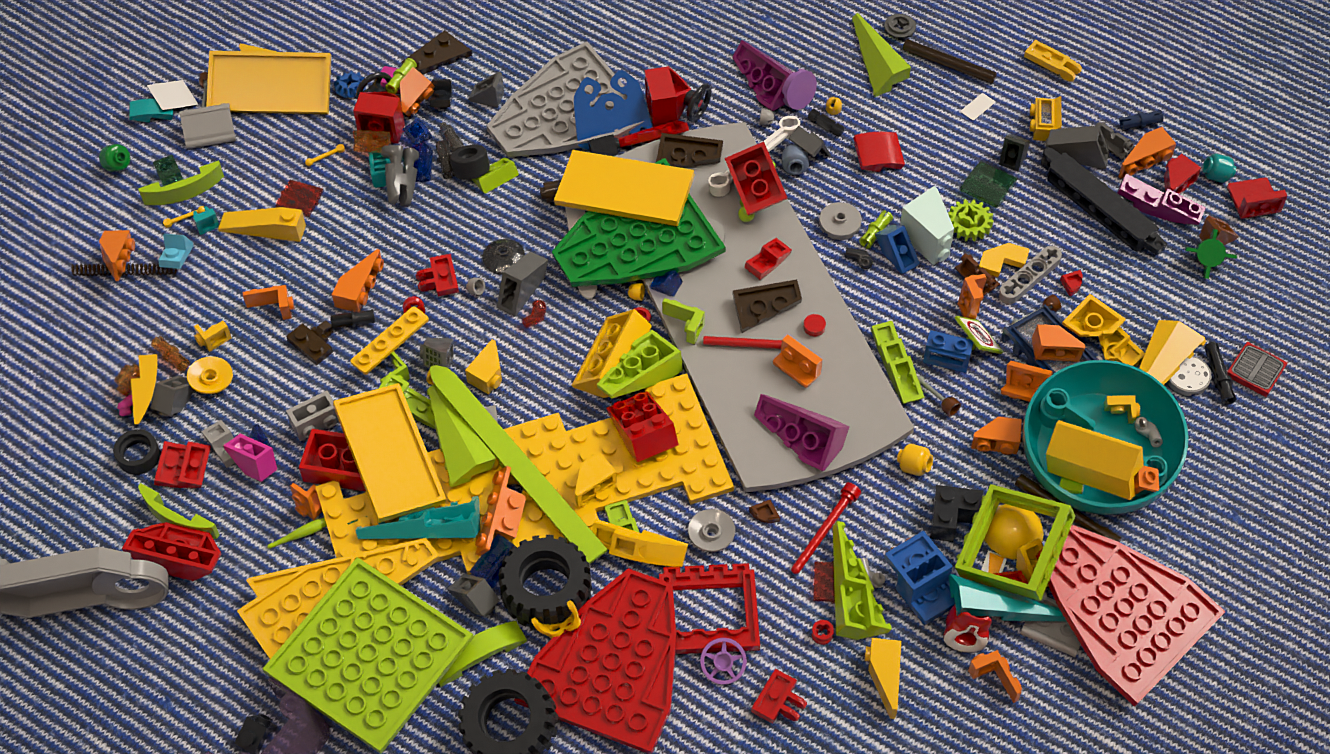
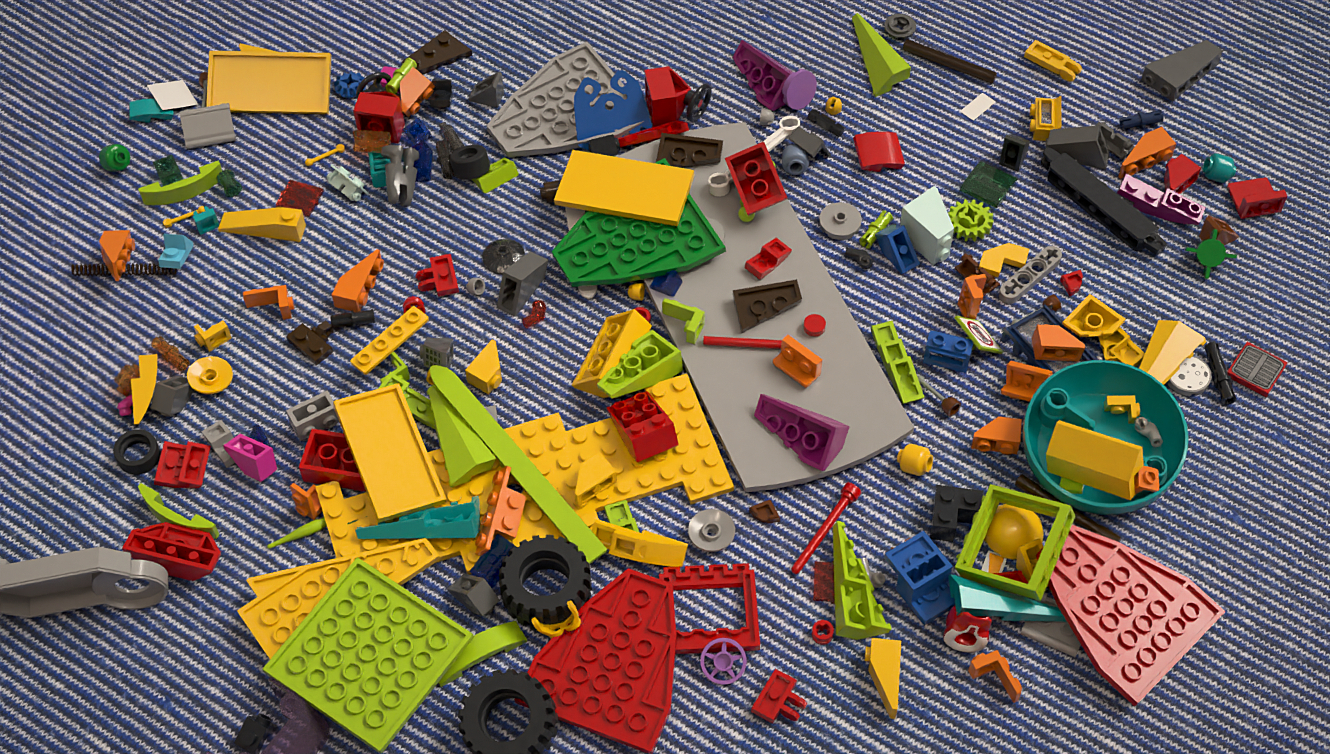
(227, 180): none -> clear green bush
(340, 178): none -> light aqua hinge
(1182, 69): none -> dark grey slope

